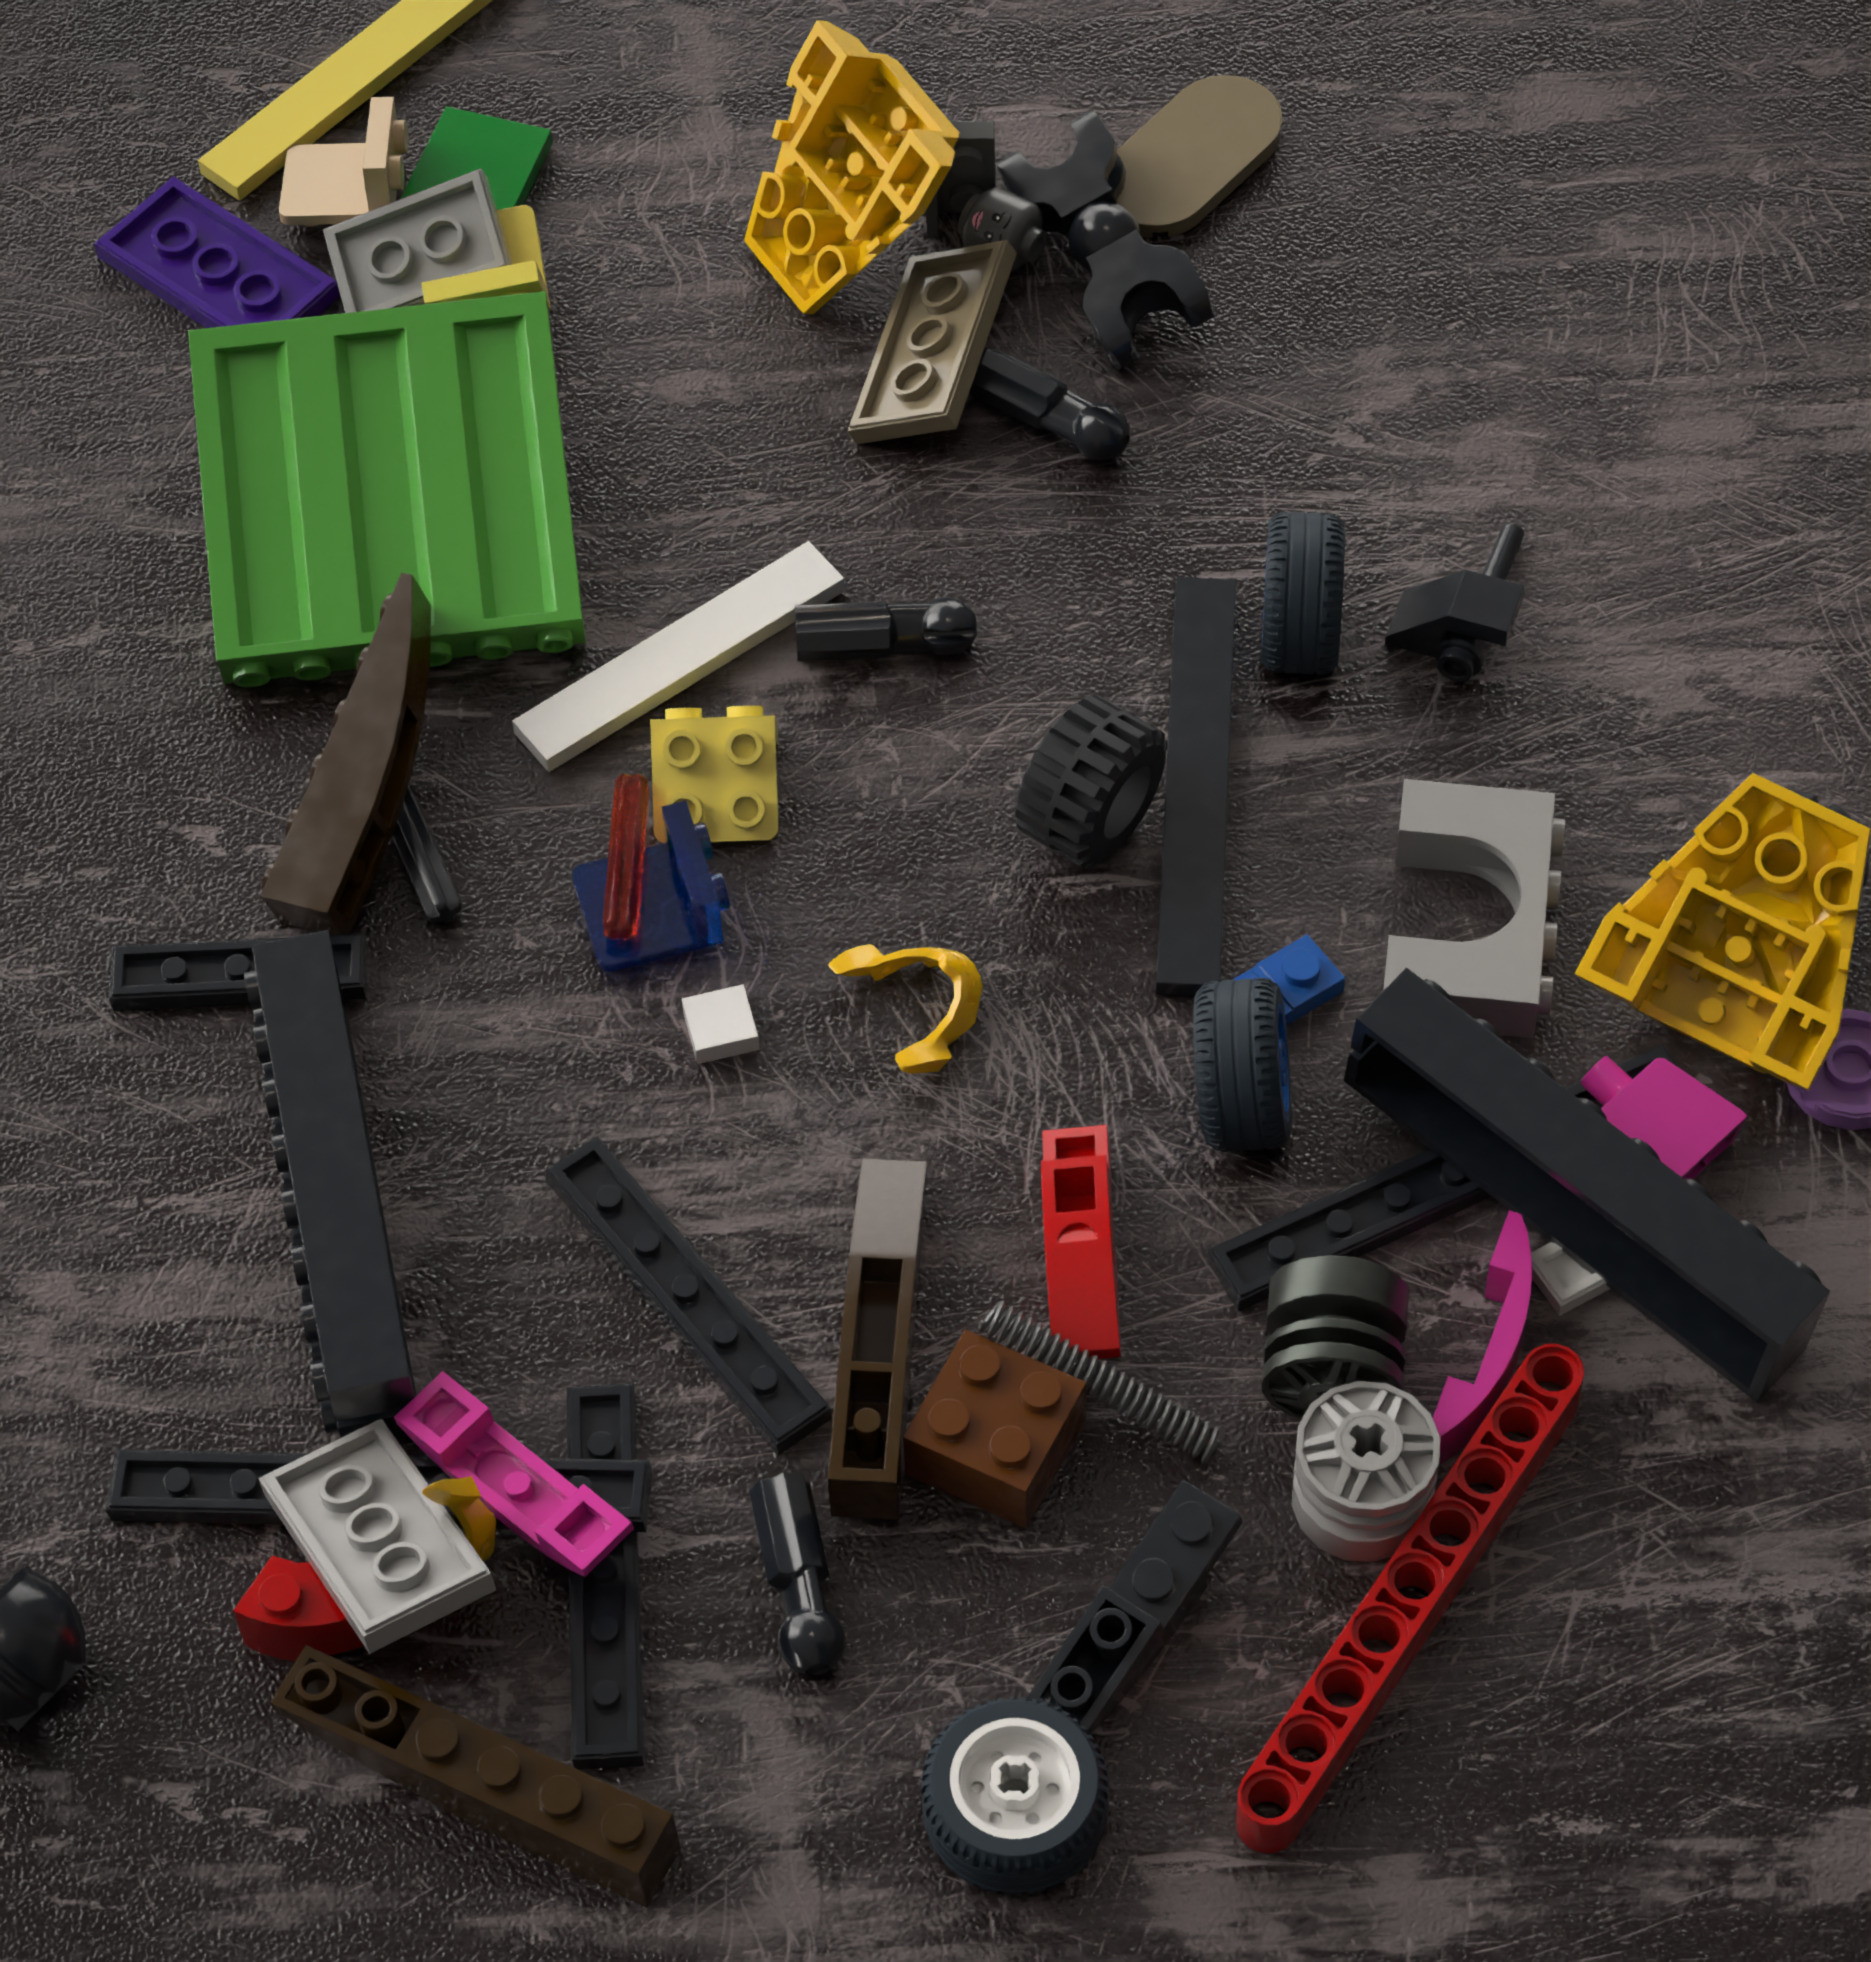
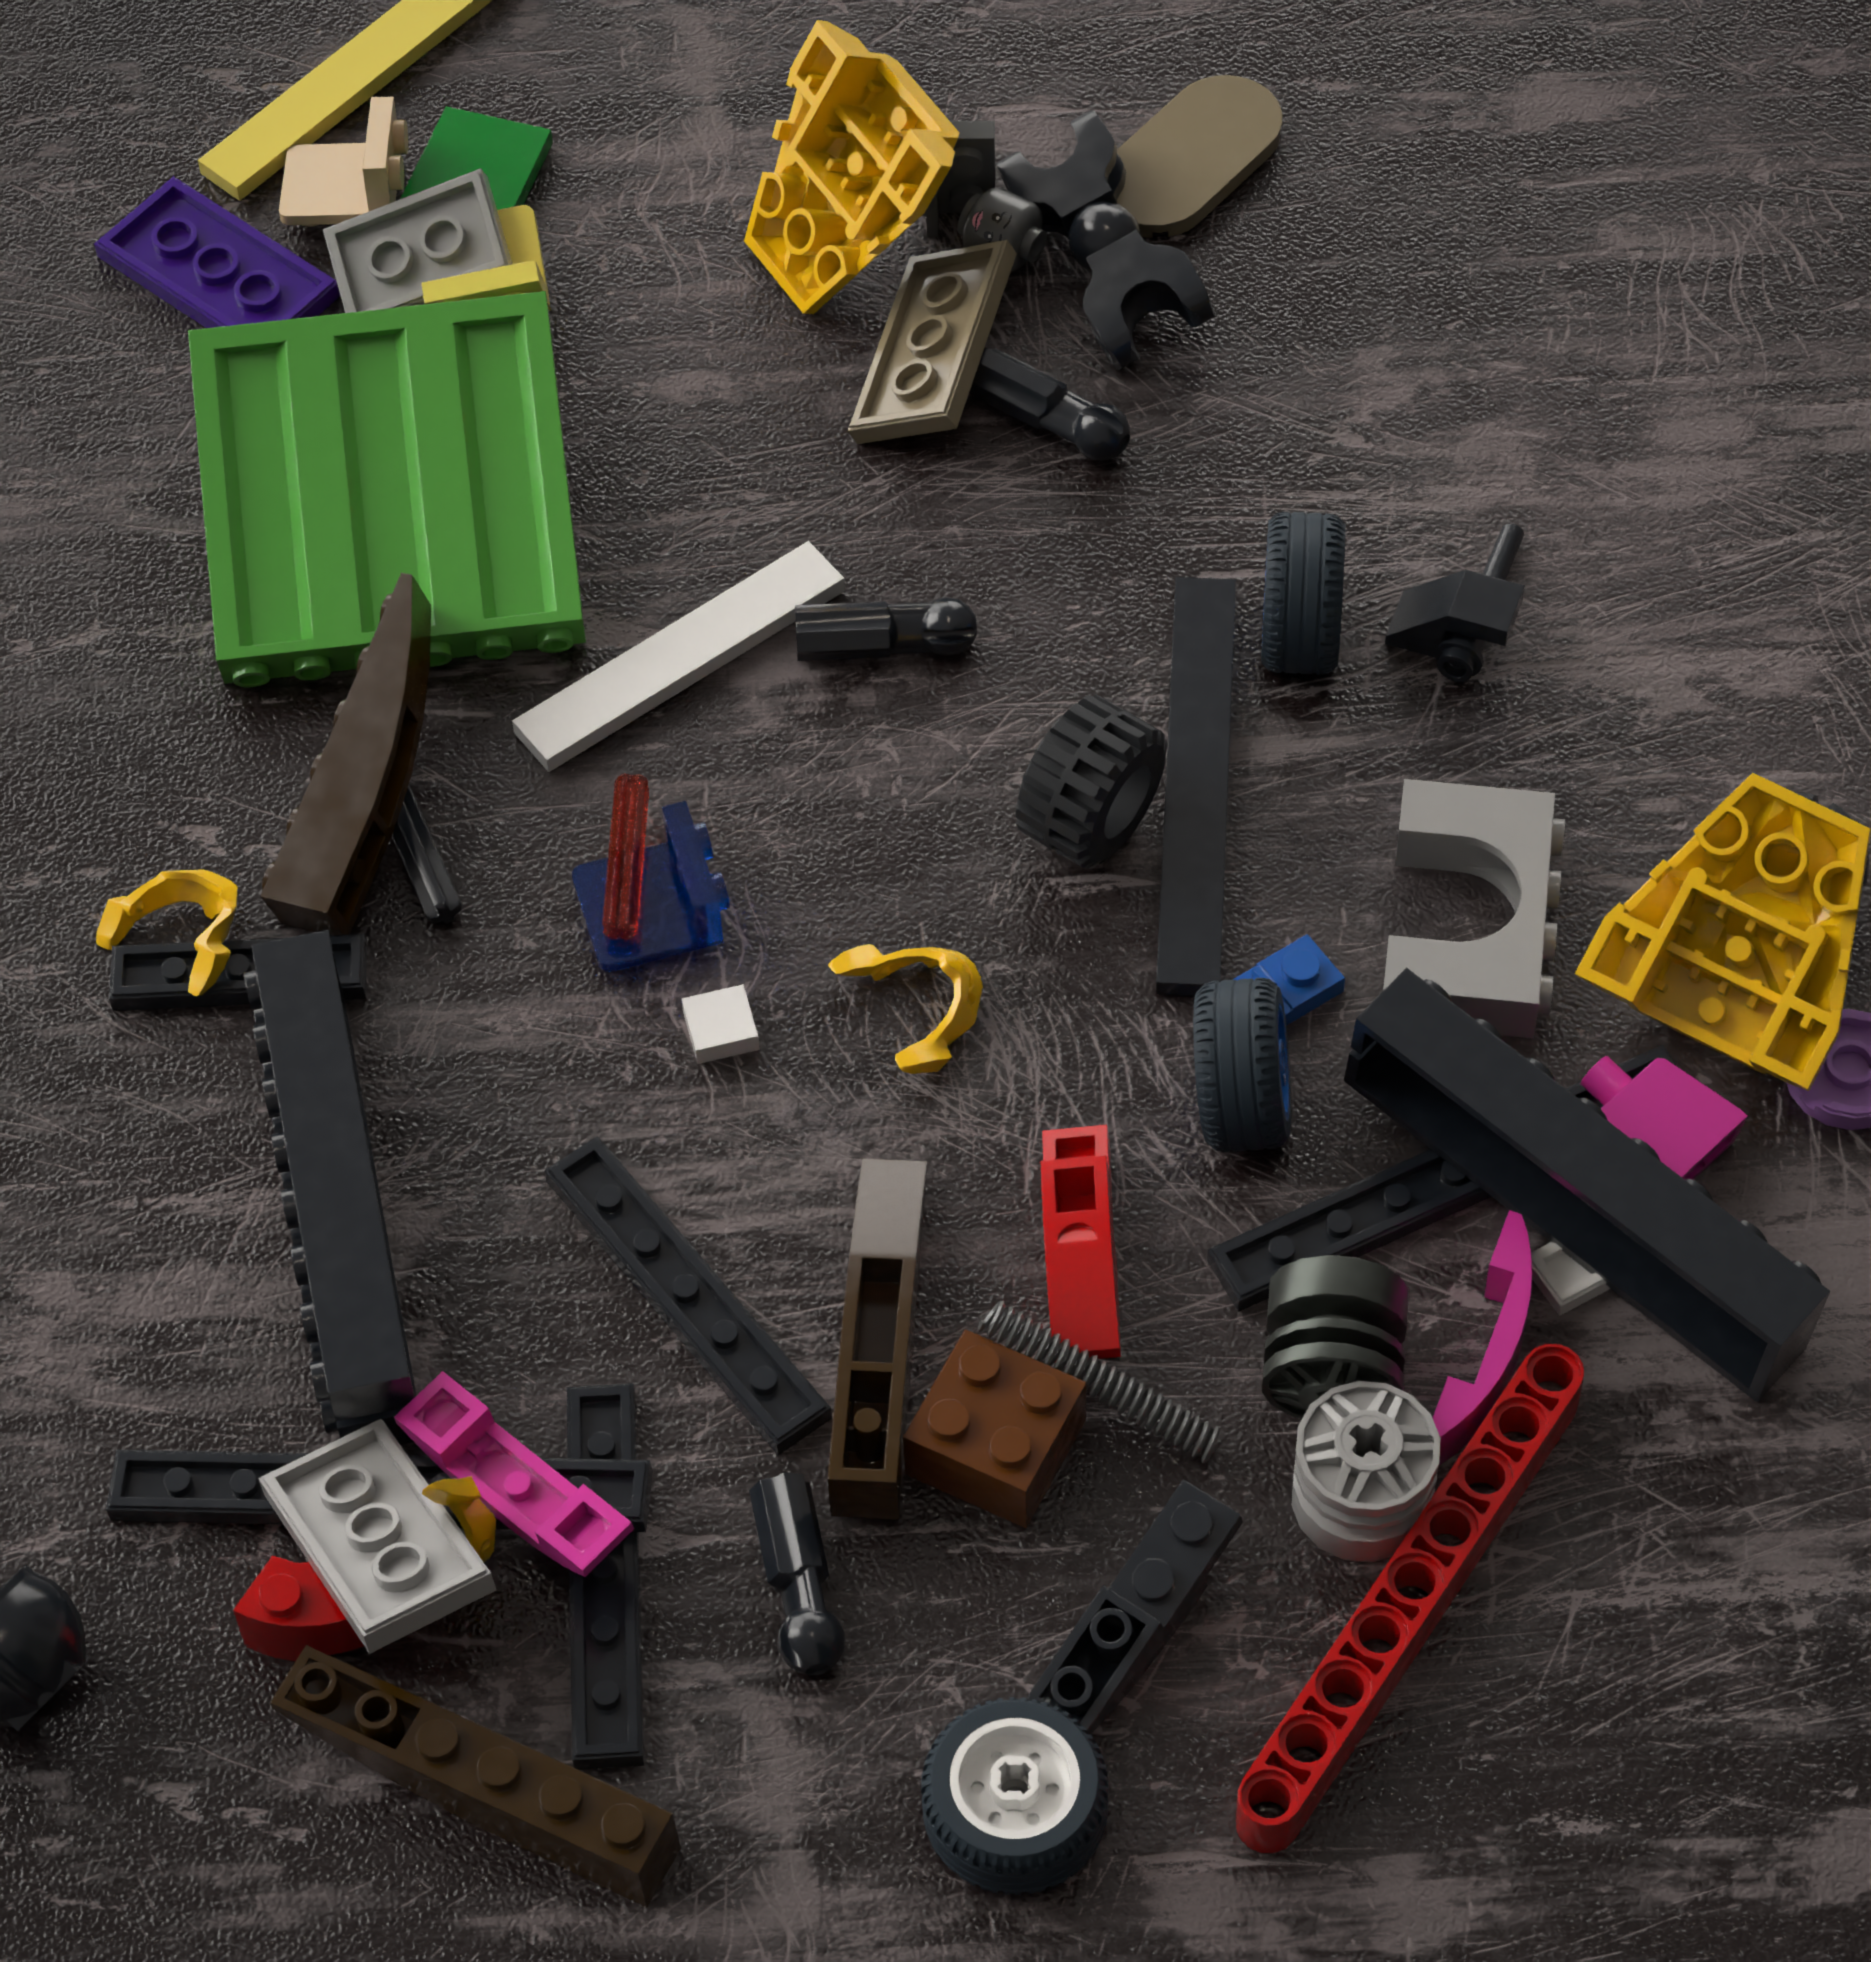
(210, 890): none -> yellow helmet
(720, 769): light yellow bracket -> none

